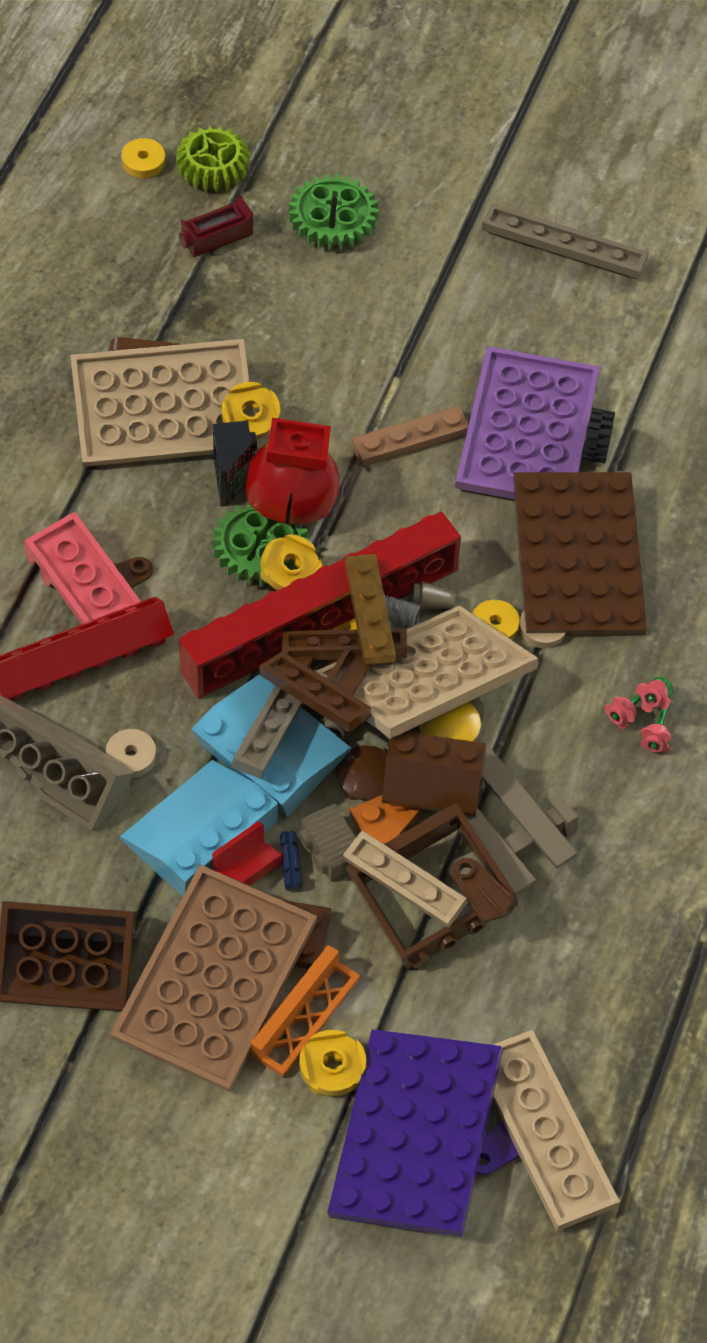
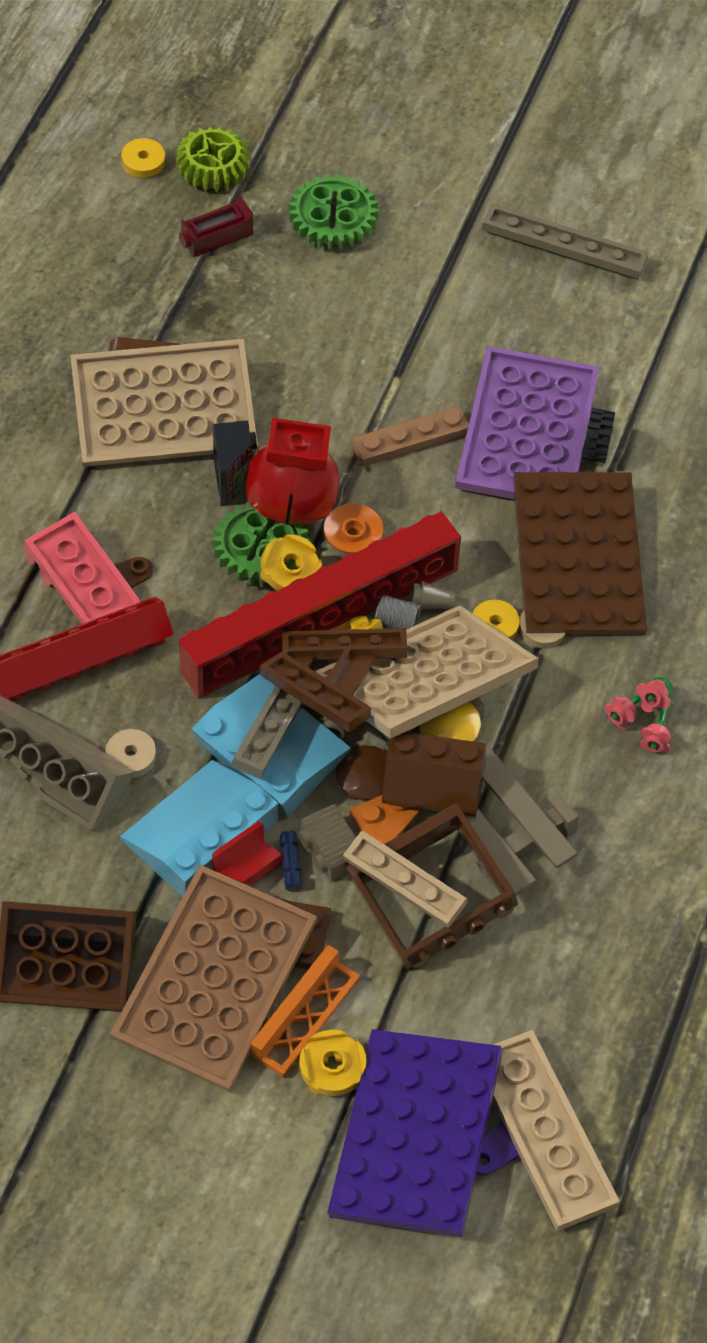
(260, 398): yellow plate -> none
(352, 519): none -> orange dish
(370, 609): pearl gold plate -> none
(482, 890): reddish brown piece -> none

